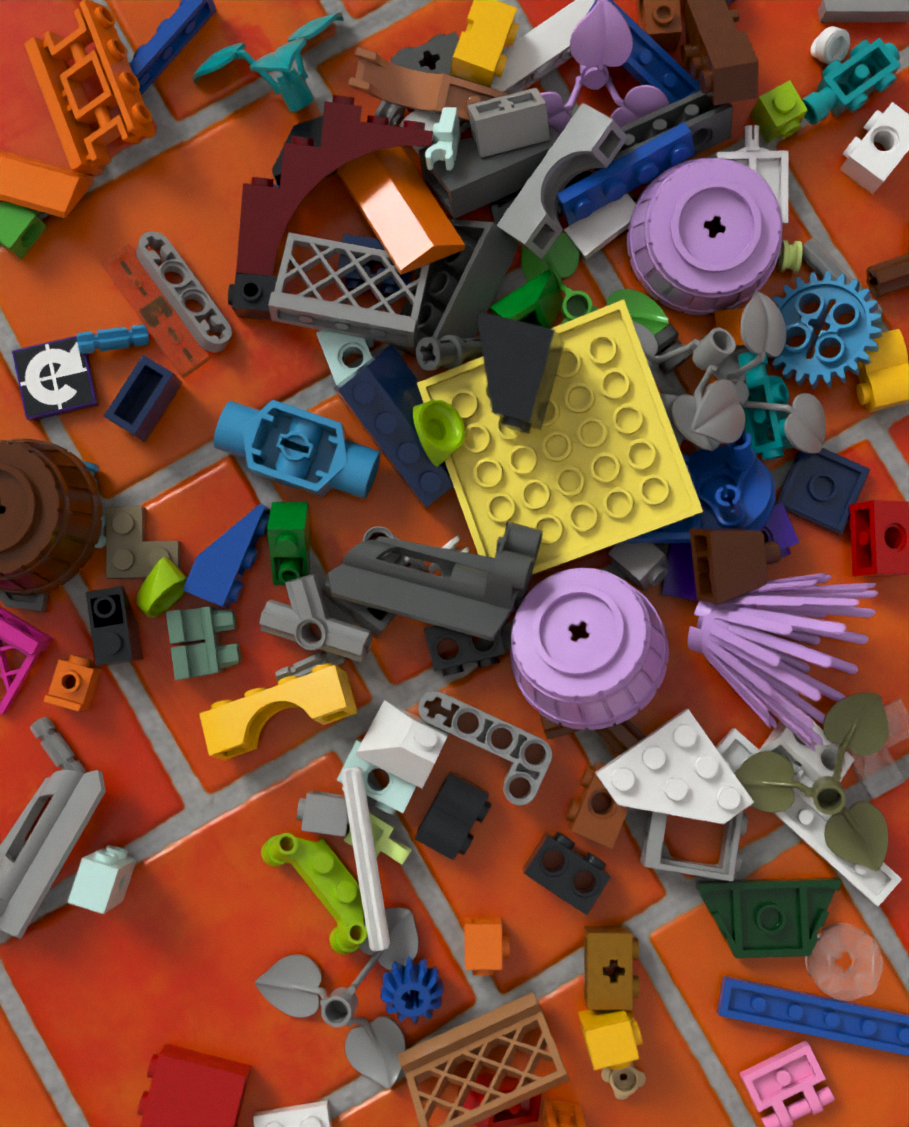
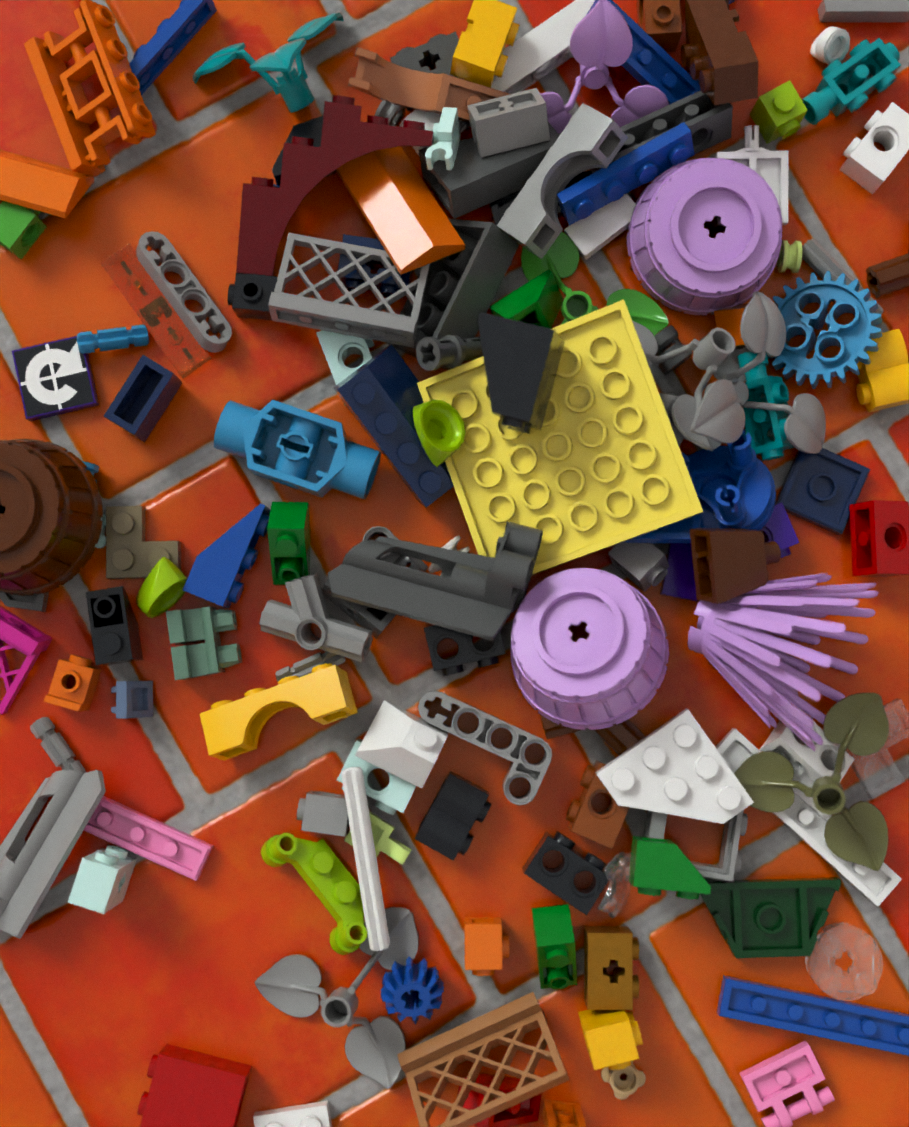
(133, 699): none -> sand blue tile
(149, 838): none -> bright pink tile
(555, 946): none -> green slope
(619, 886): none -> clear plate
(661, 865): none -> green slope

